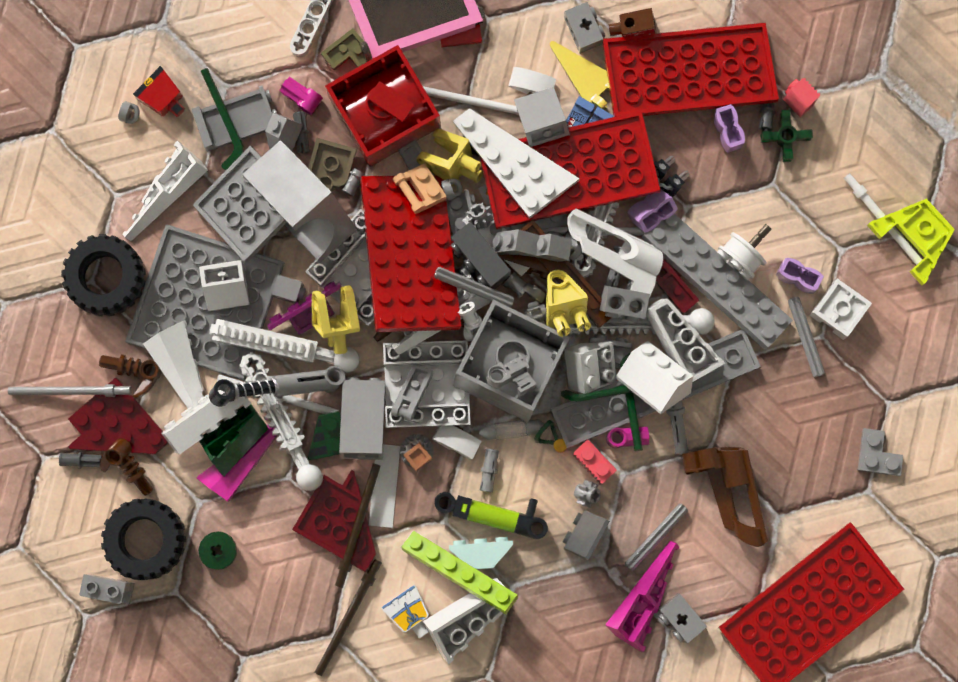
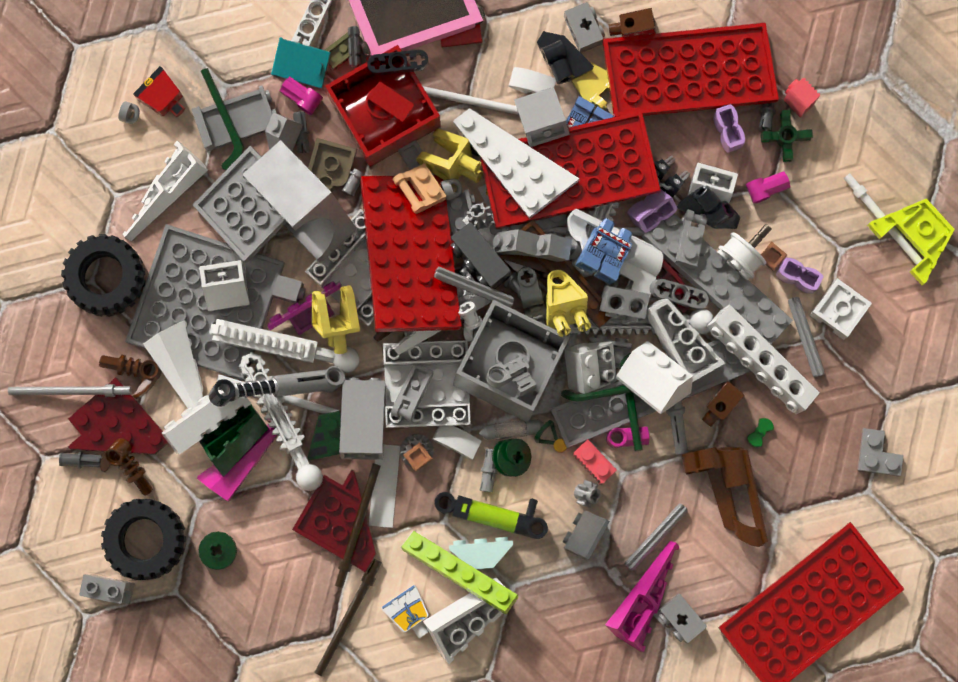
(300, 62): none -> teal container
(354, 46): none -> dark grey axle
(382, 68): none -> black beam
(511, 457): none -> dark green piece
(529, 291): none -> dark grey piece
(562, 57): none -> black panel
(605, 252): none -> medium blue hips
(687, 290): none -> light grey beam
(690, 240): none -> light grey plate
(718, 213): none -> black panel
(719, 180): none -> white slope
(727, 394): none -> reddish brown torso
(756, 438): none -> green piece
(762, 189): none -> dark pink piece
(773, 256): none -> nougat tile
(773, 361): none -> white brick

